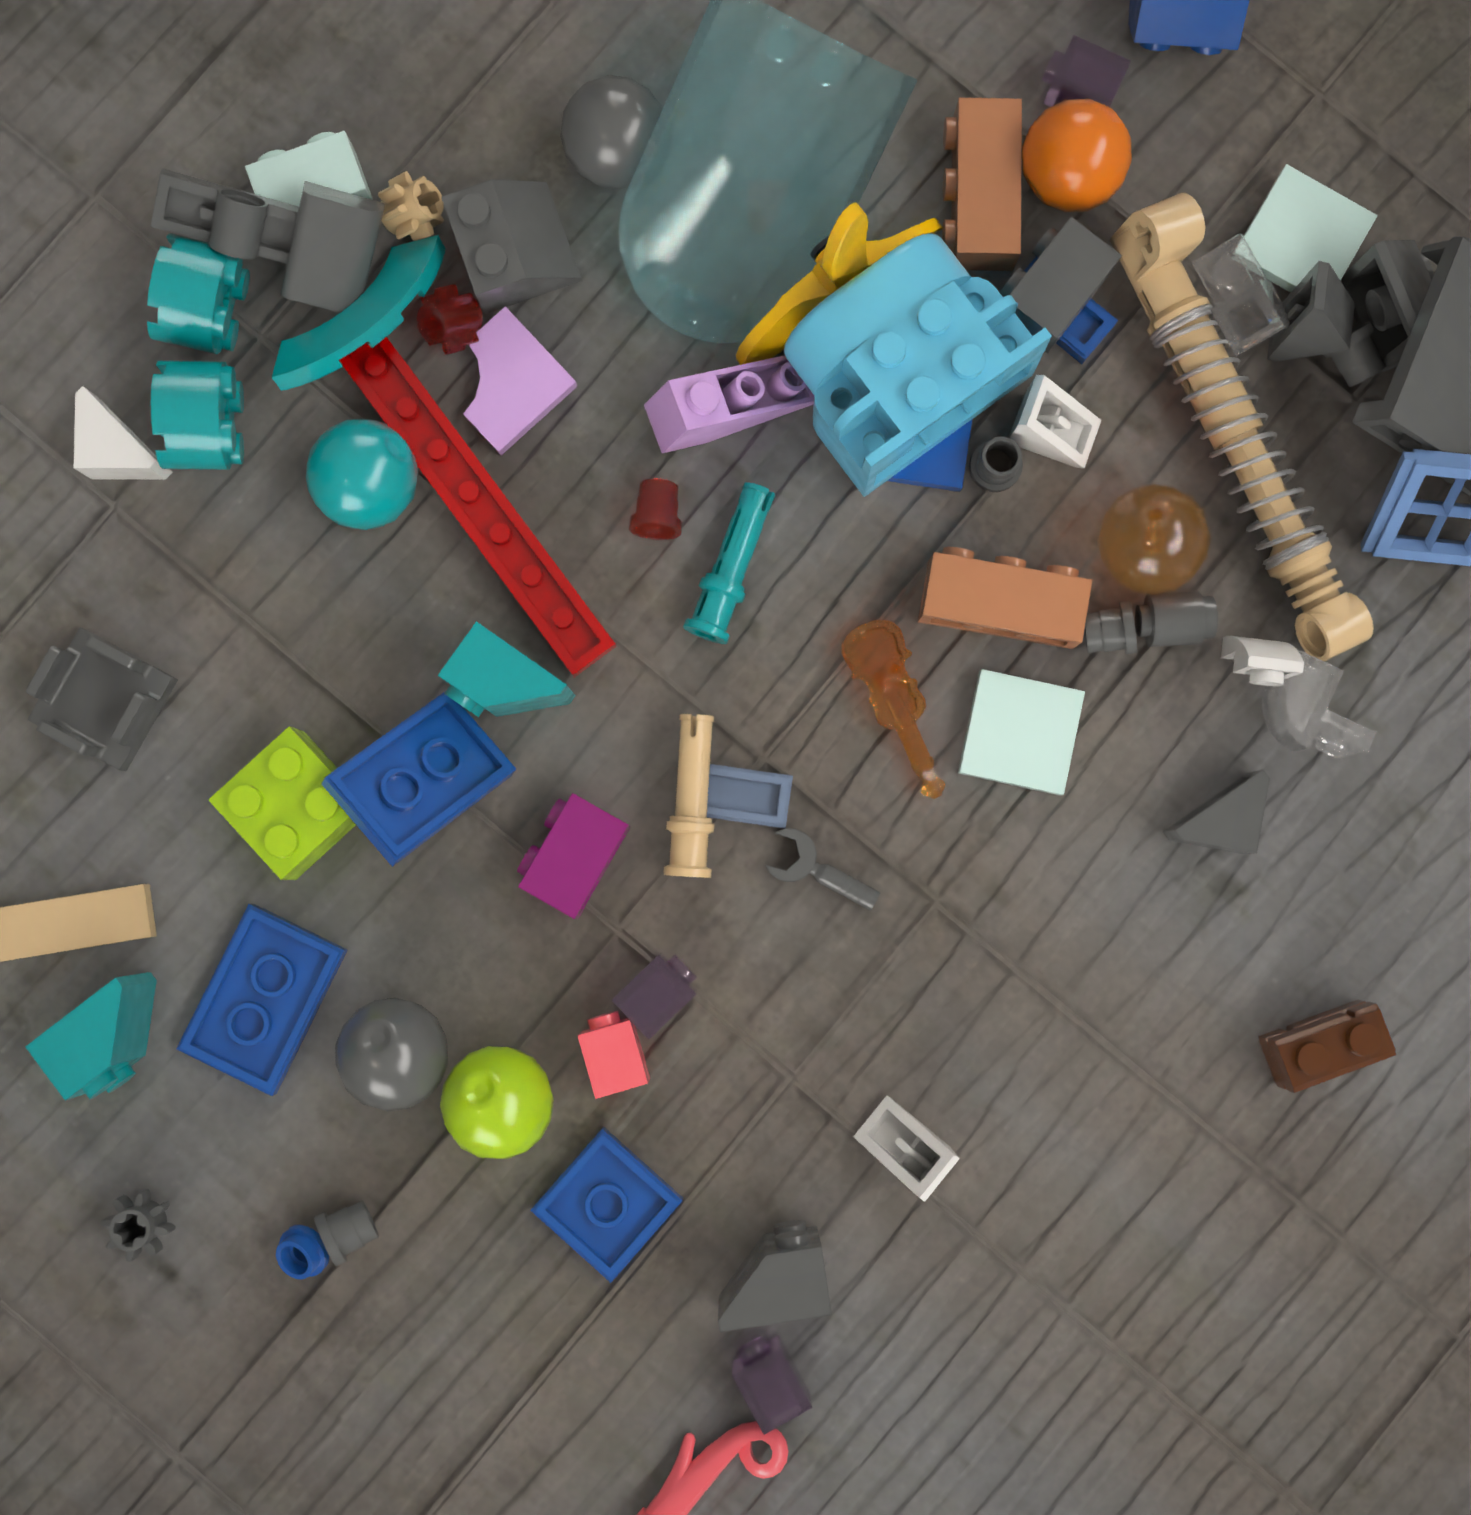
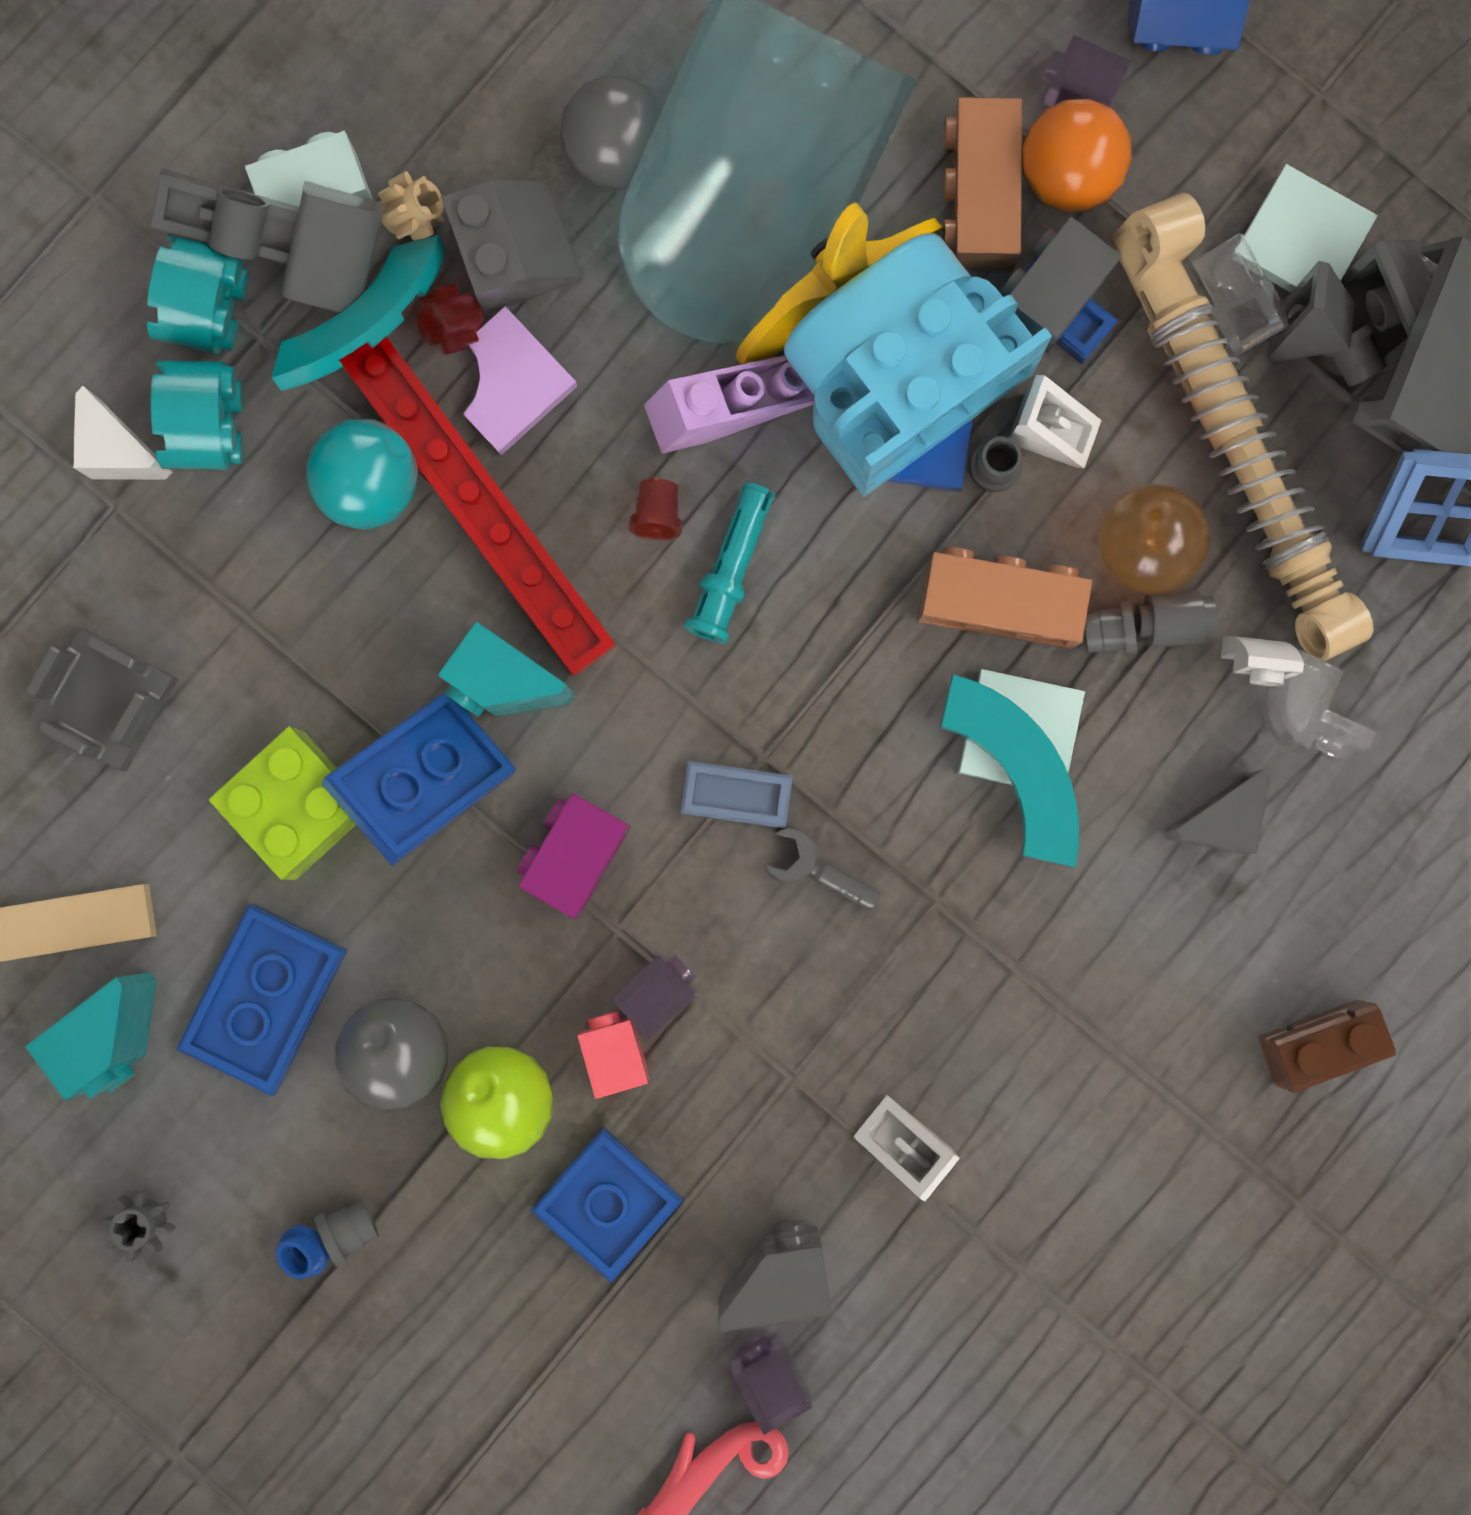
(690, 824): tan pin -> none
(878, 658): clear orange piece -> none
(1030, 762): none -> teal tile

